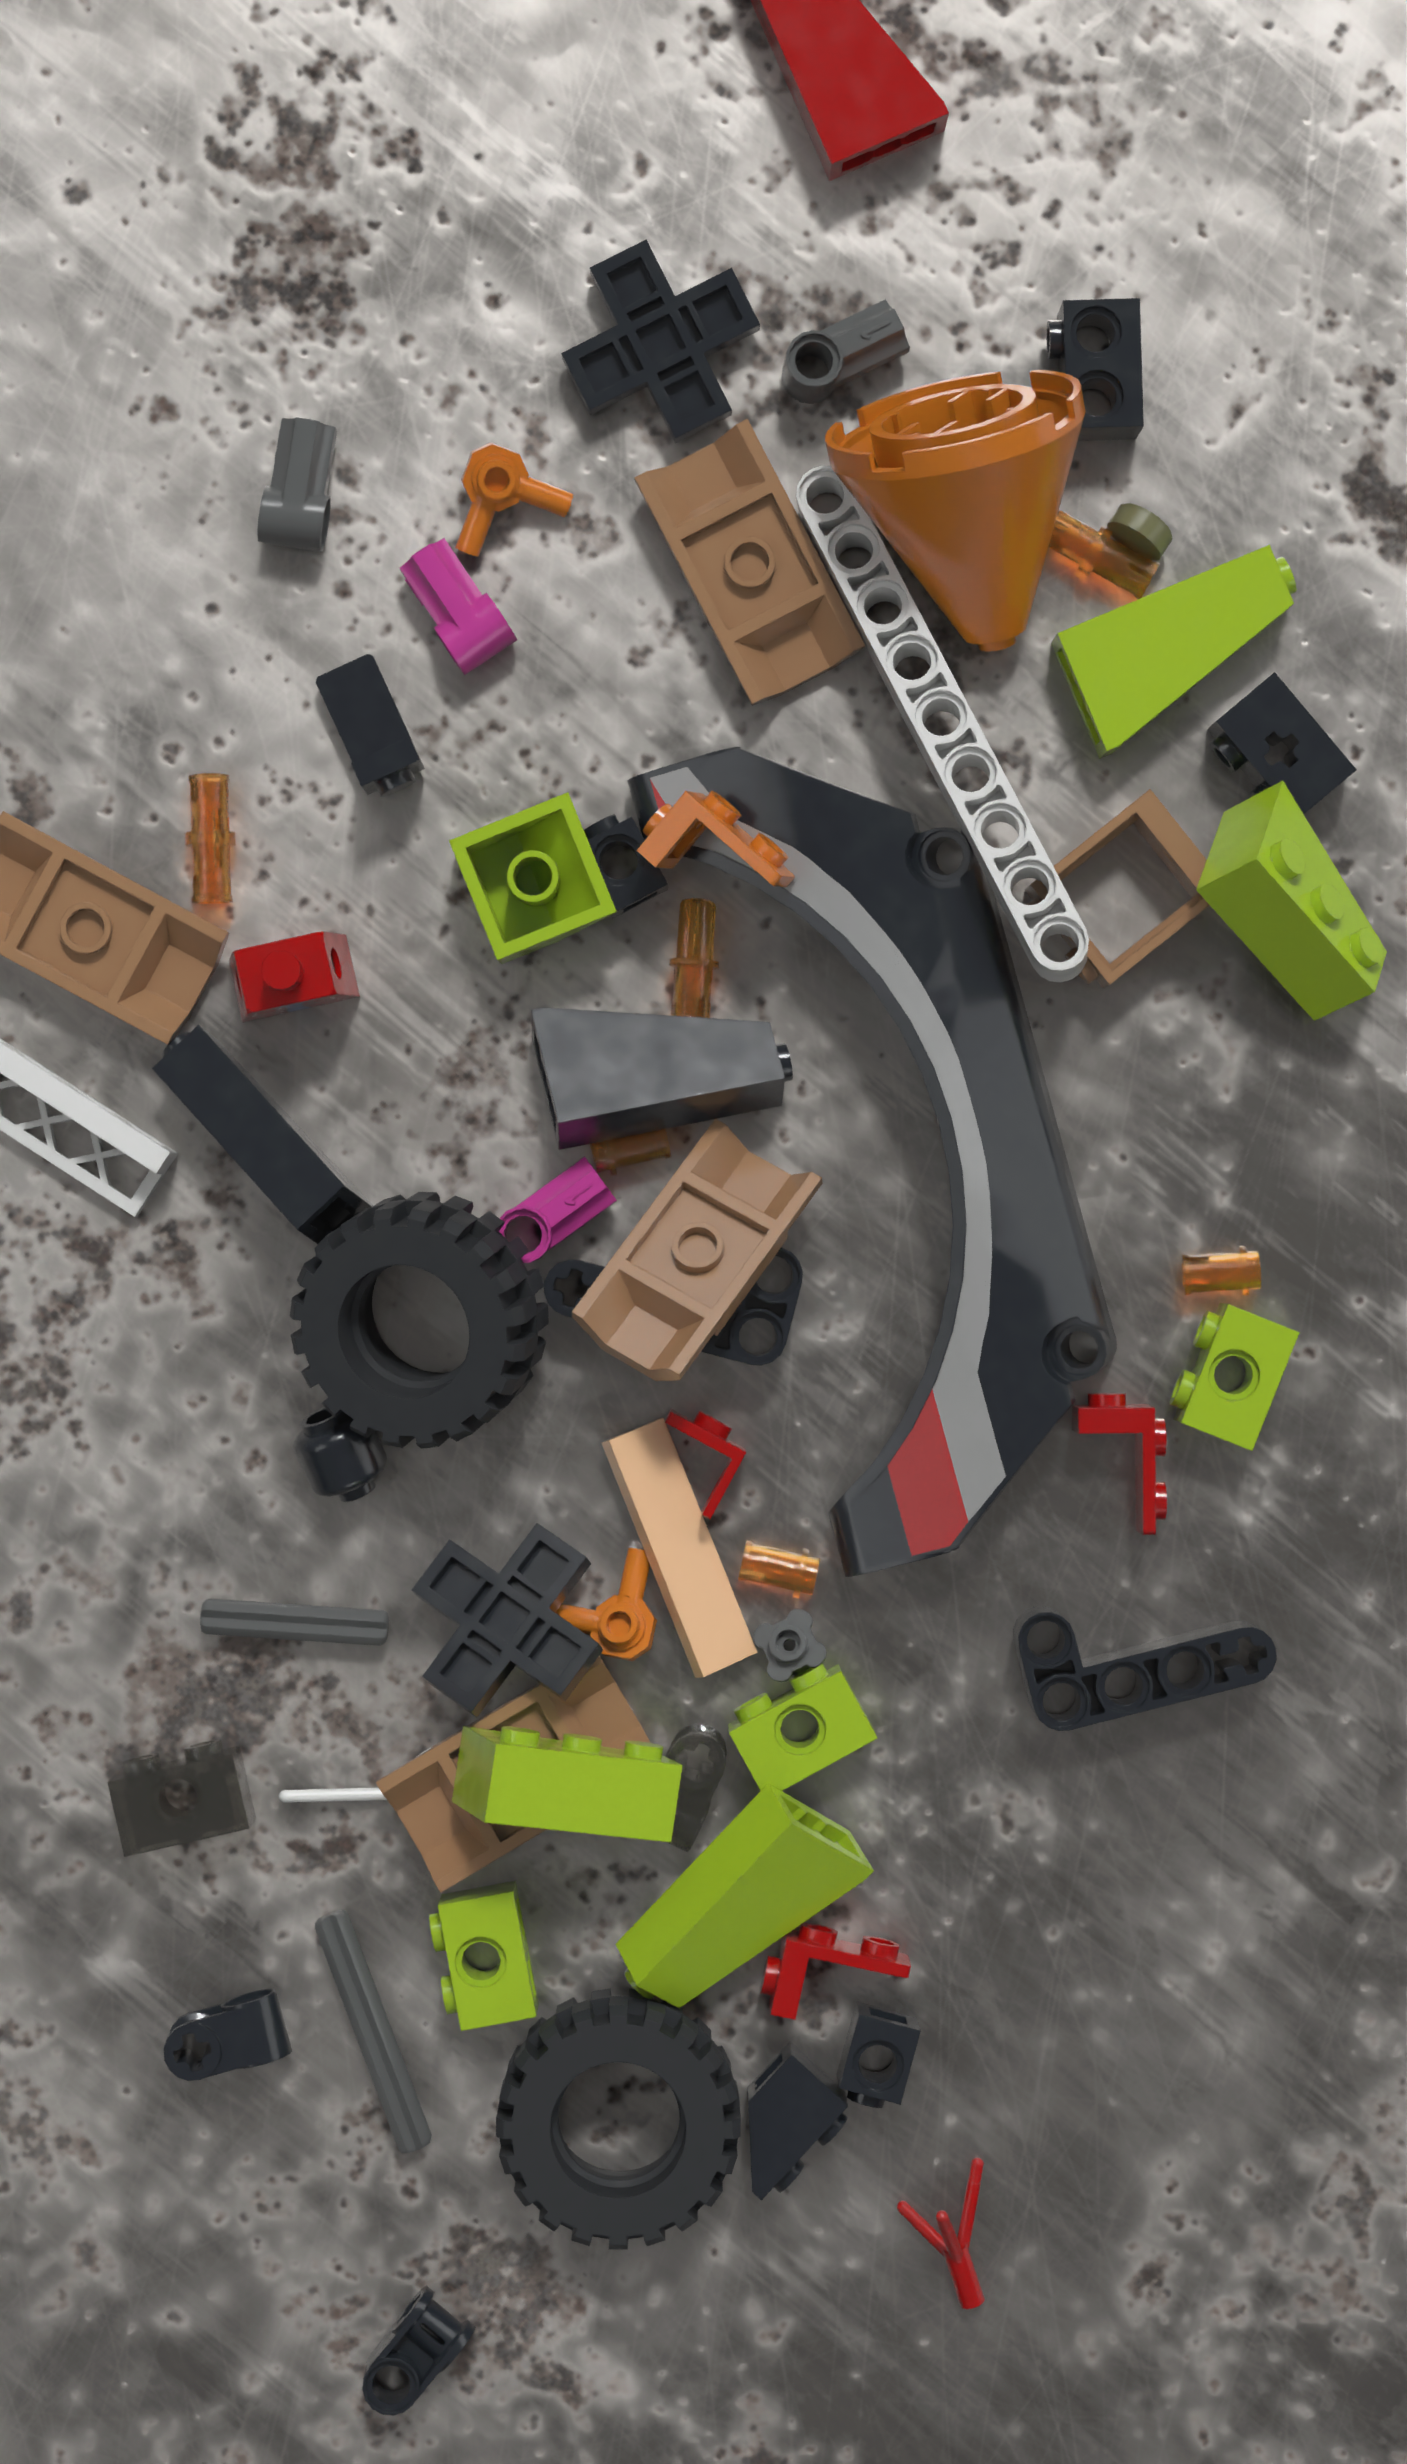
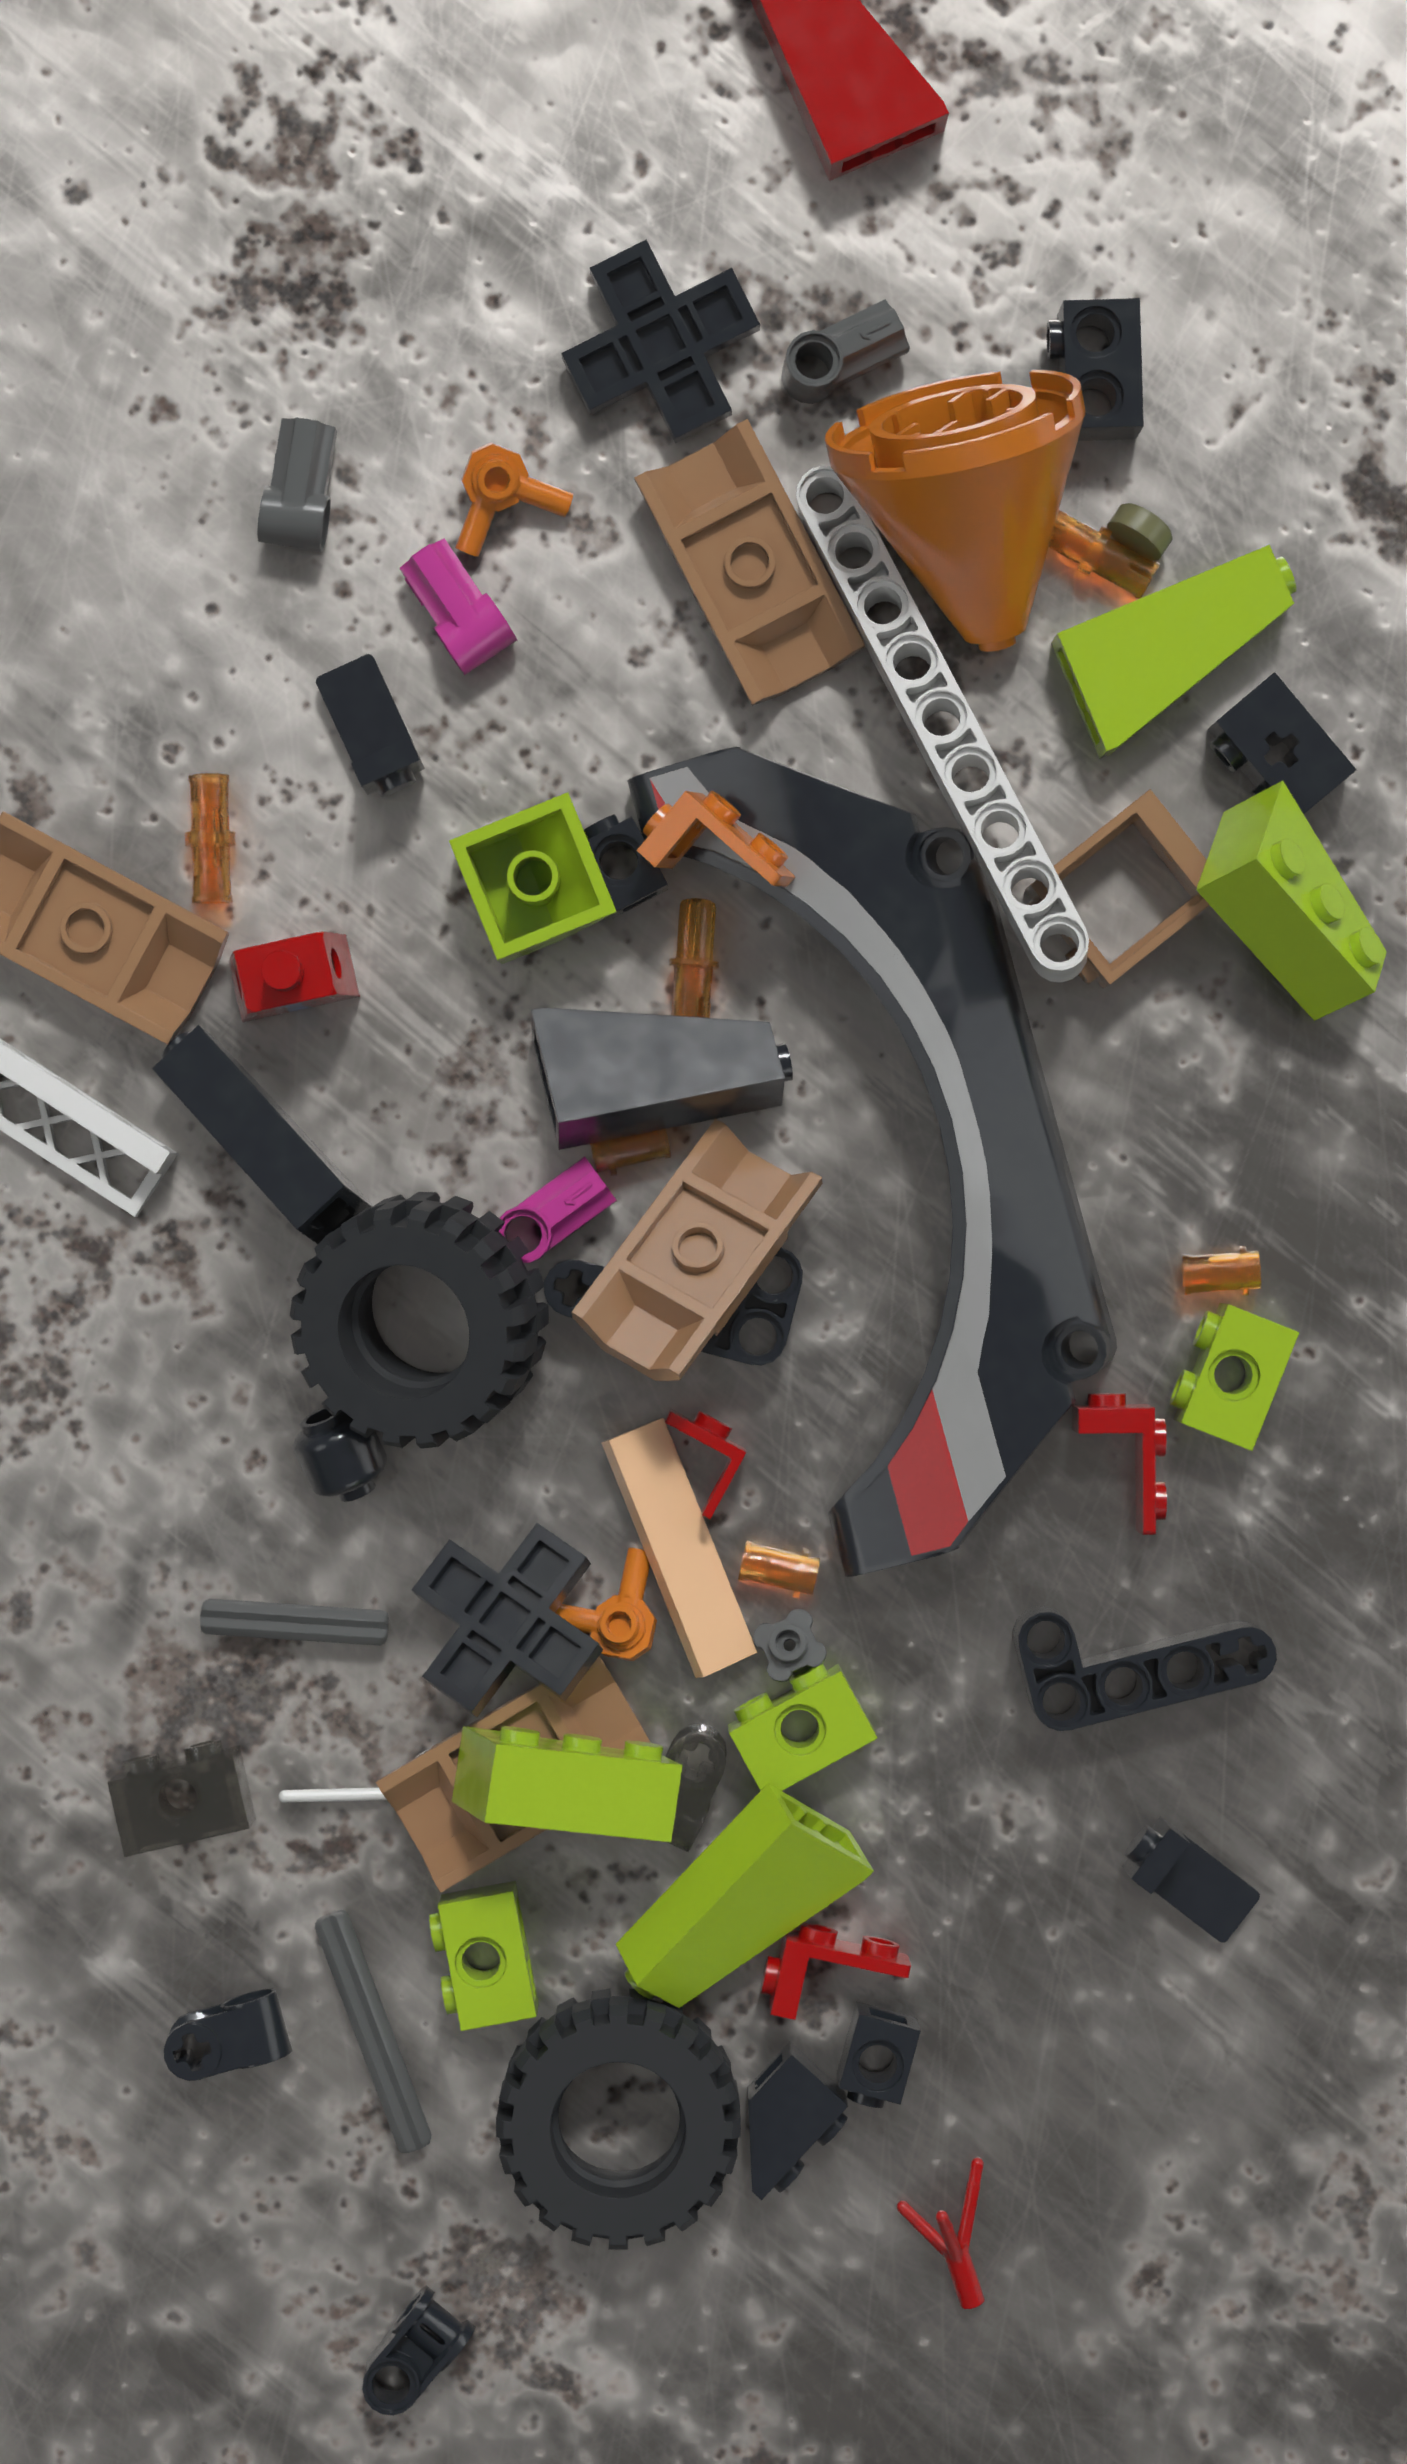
(1189, 1879): none -> black bracket

